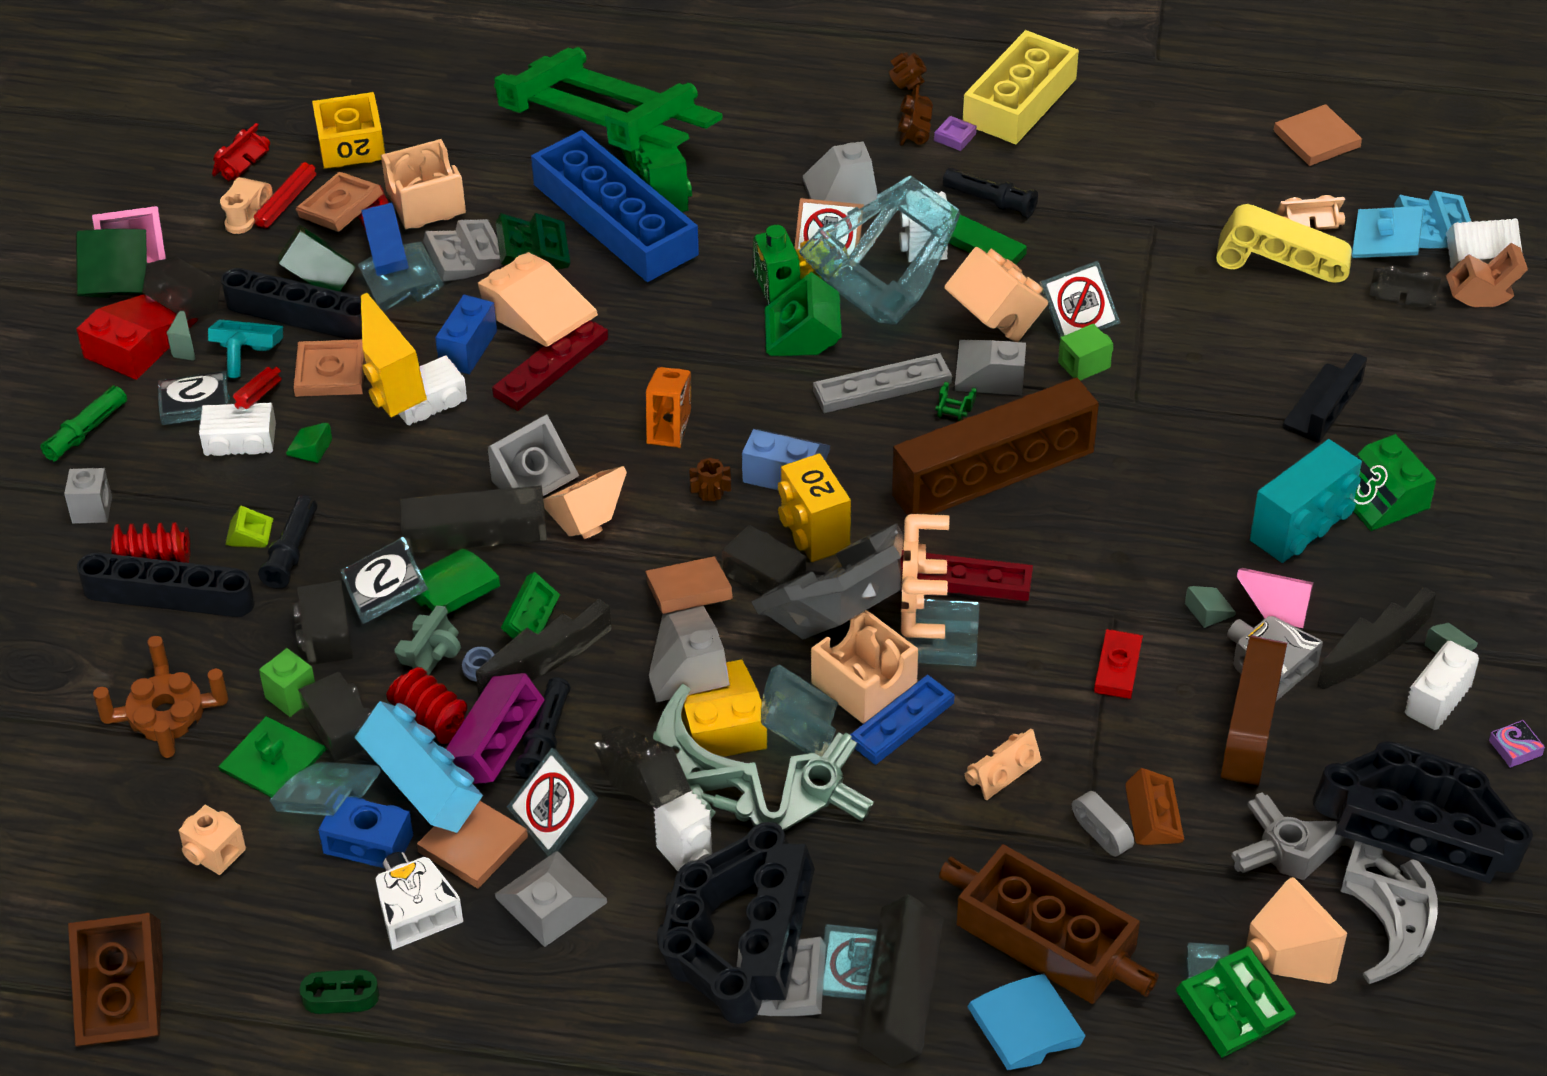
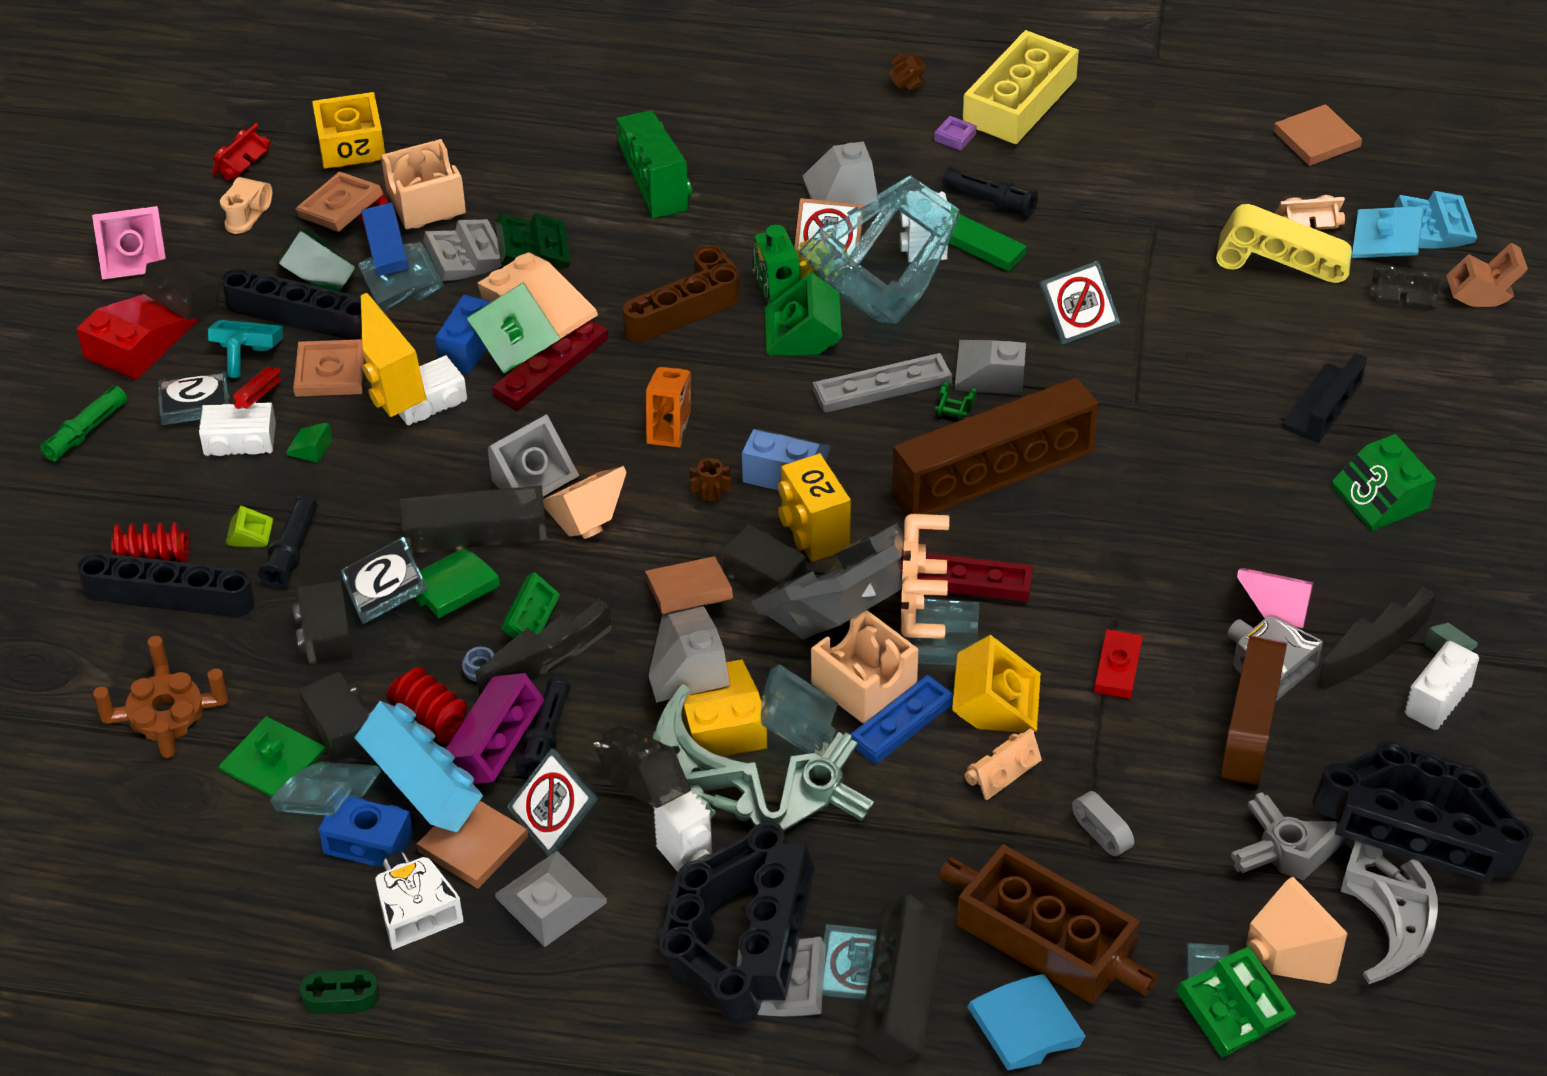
(88, 495): light grey brick -> none
(110, 262): dark green slope -> none
(116, 978): reddish brown slope -> none
(180, 338): sand green slope -> none
(212, 839): light nougat brick -> none
(283, 678): bright green brick -> none
(284, 195): red axle -> none
(432, 641): sand green hips -> none
(513, 327): none -> piece
(615, 205): blue brick -> none
(622, 127): green fence -> none
(704, 293): none -> reddish brown beam
(915, 118): reddish brown hinge -> none
(996, 688): none -> yellow slope
(997, 293): light nougat piece -> none
(1085, 352): bright green brick -> none
(1153, 808): dark orange slope -> none
(1208, 605): sand green slope -> none
(1305, 501): teal brick -> none
(1481, 239): white brick -> none
(1516, 743): tile -> none

